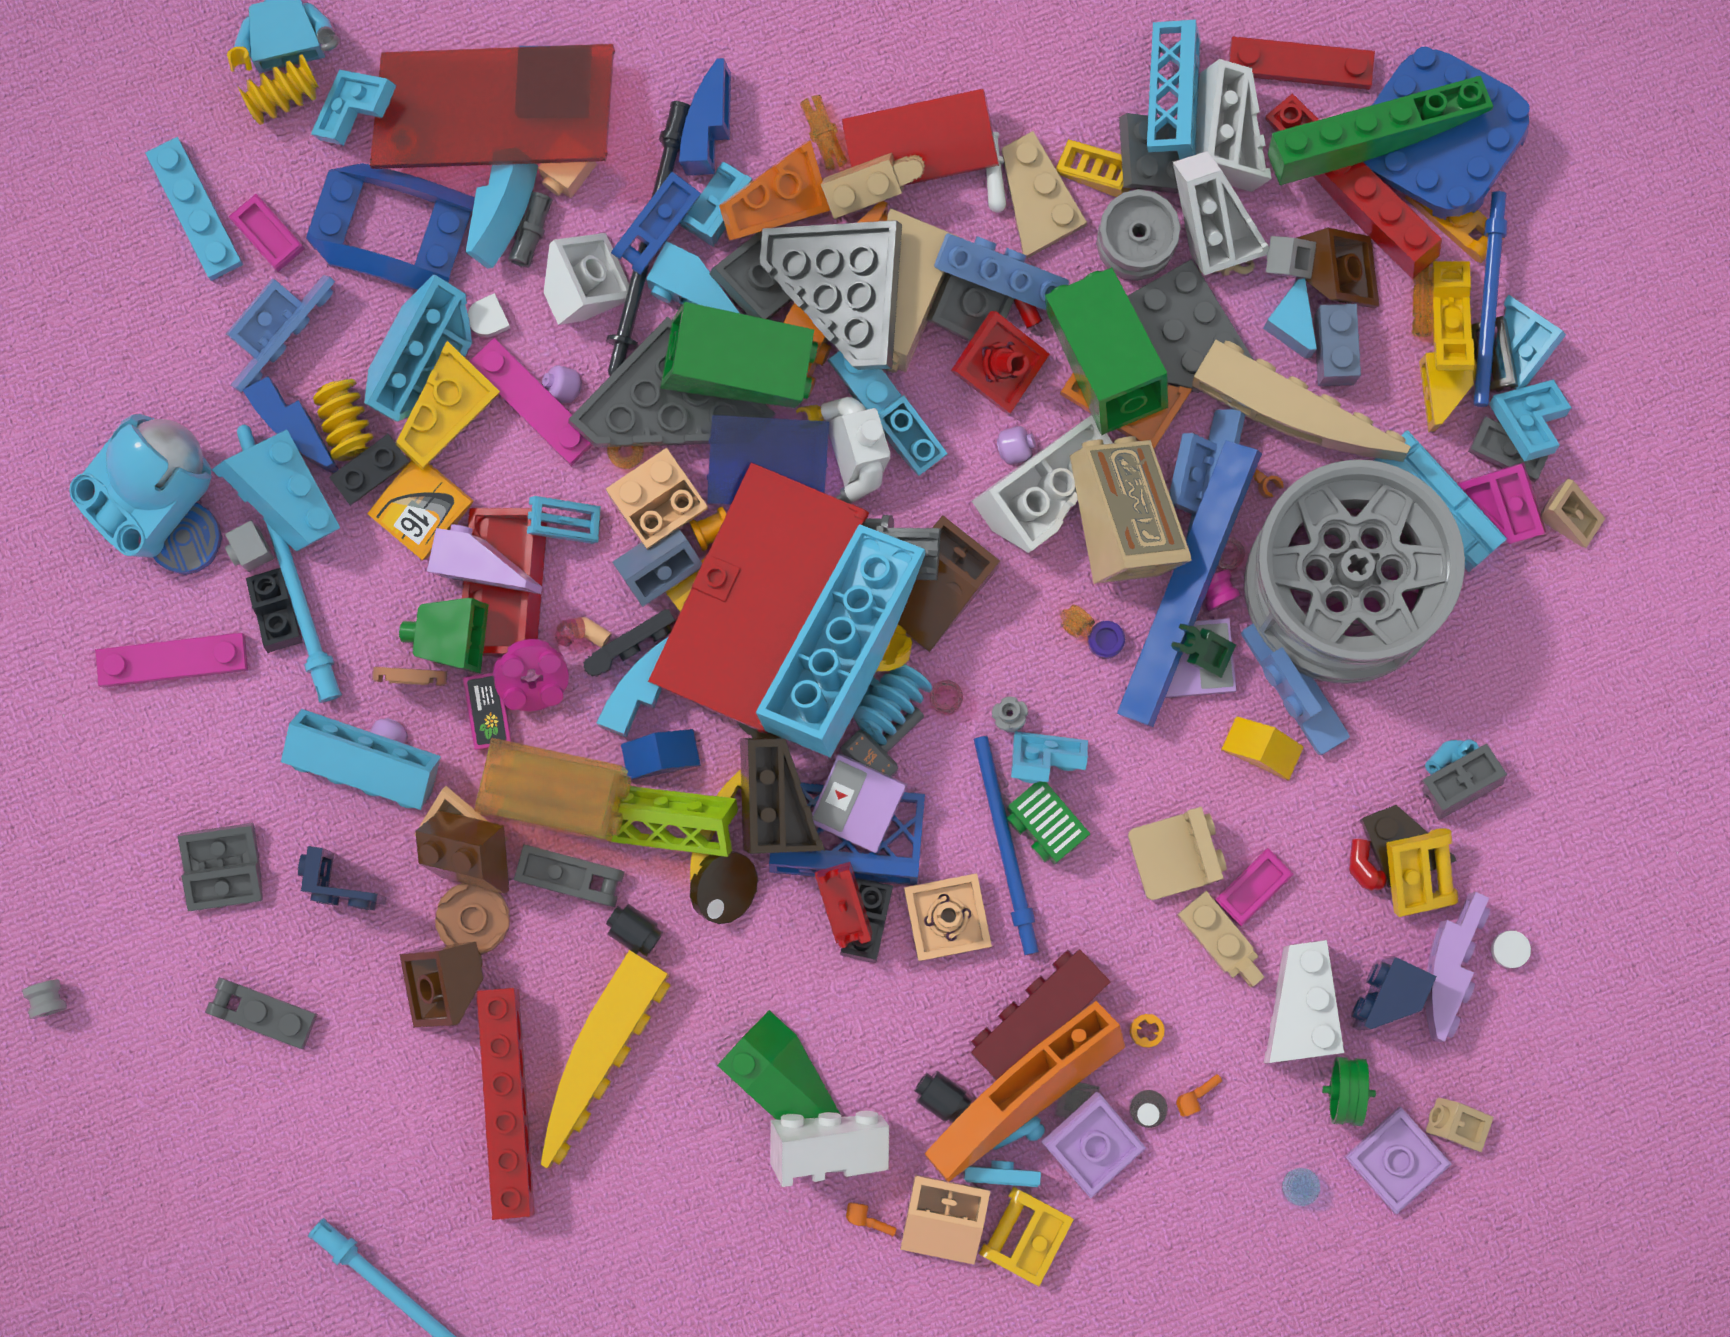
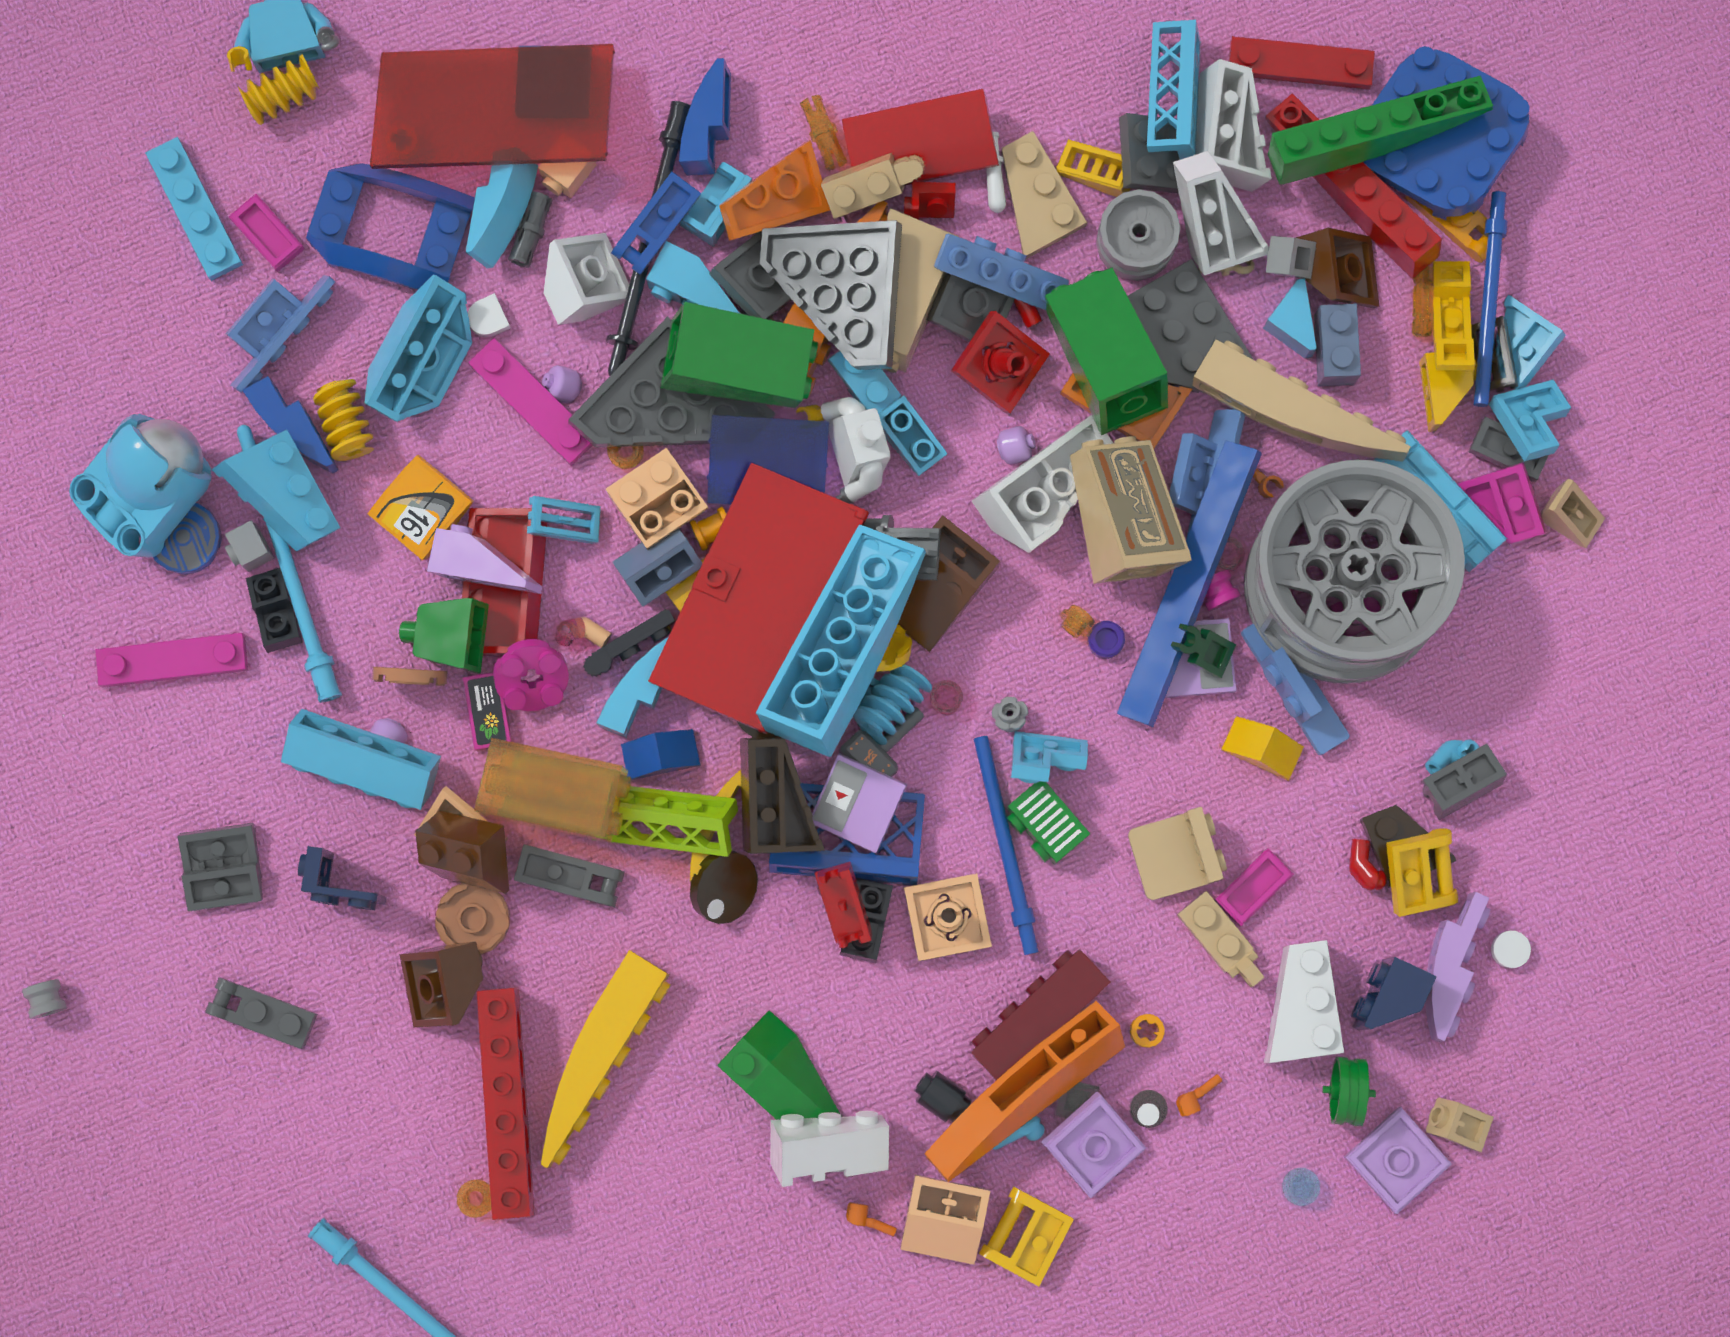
(348, 96): medium azure plate -> none
(369, 469): black hinge -> none
(445, 407): yellow wing -> none
(463, 1198): none -> clear yellow plate
(633, 930): black brick -> none
(931, 200): none -> red bracket
(1002, 1173): medium azure plate -> none

